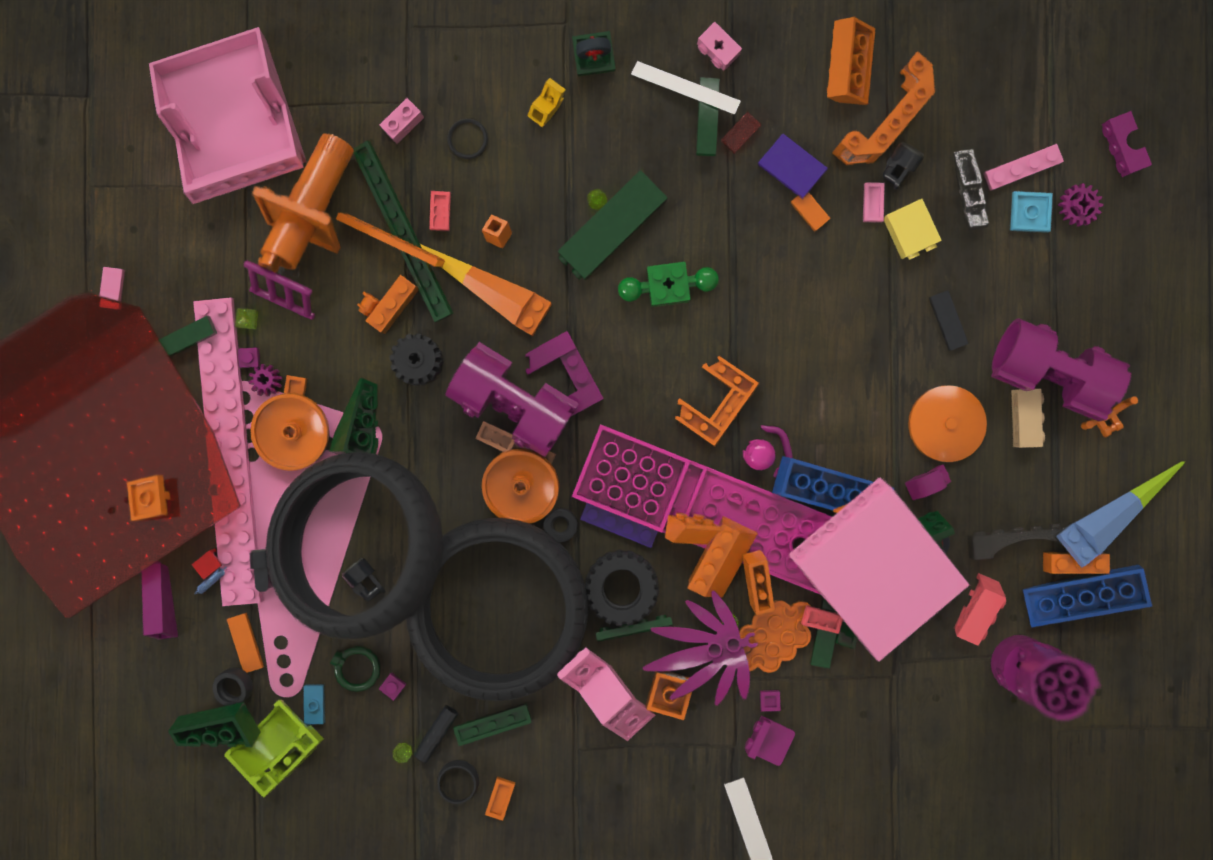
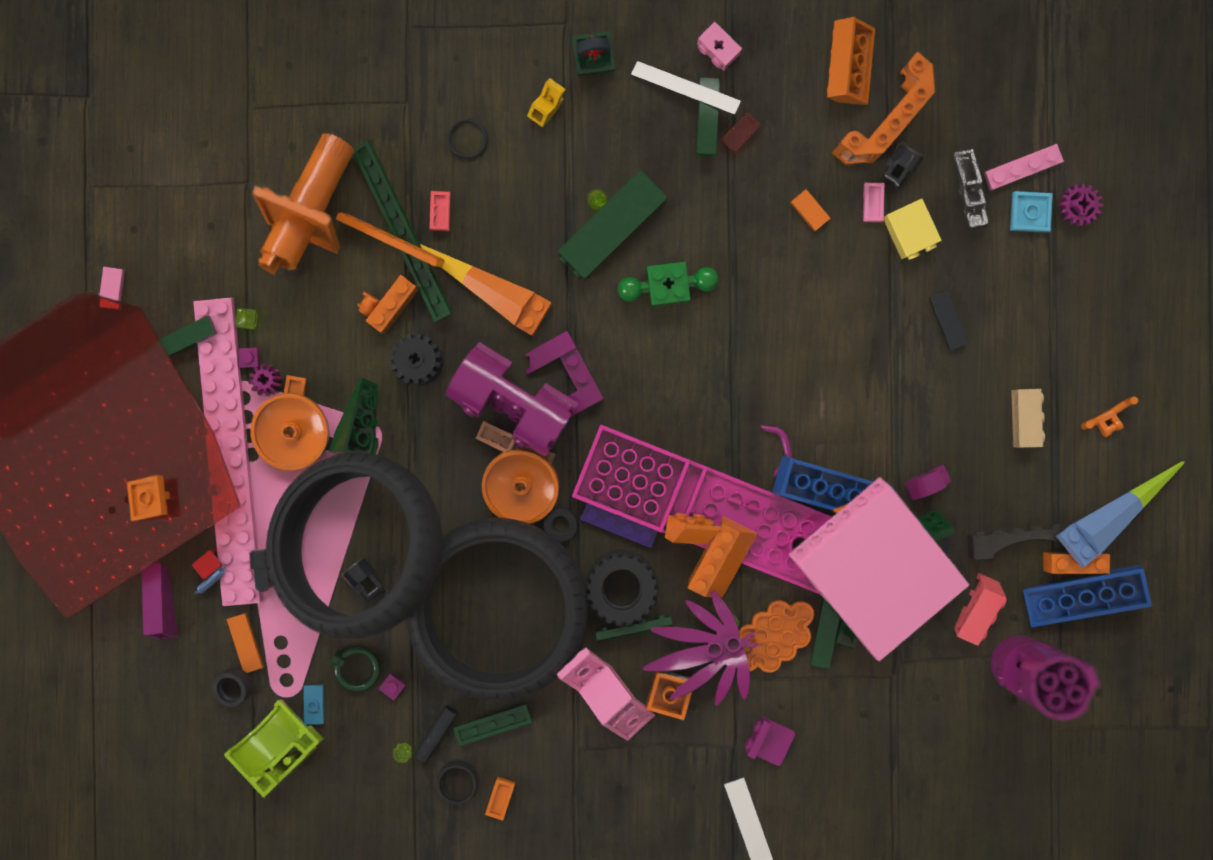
(216, 726): dark green wedge -> none
(226, 115): bright pink panel -> none
(271, 295): magenta bar -> none
(402, 120): bright pink brick -> none
(497, 231): orange brick -> none
(741, 390): orange wedge -> none
(758, 582): orange brick -> none
(759, 454): dark pink helmet -> none
(770, 700): magenta plate -> none
(792, 166): dark purple tile -> none
(822, 619): coral plate -> none
(947, 423): orange dish -> none
(1089, 382): magenta cylinder -> none
(1127, 159): magenta arch -> none

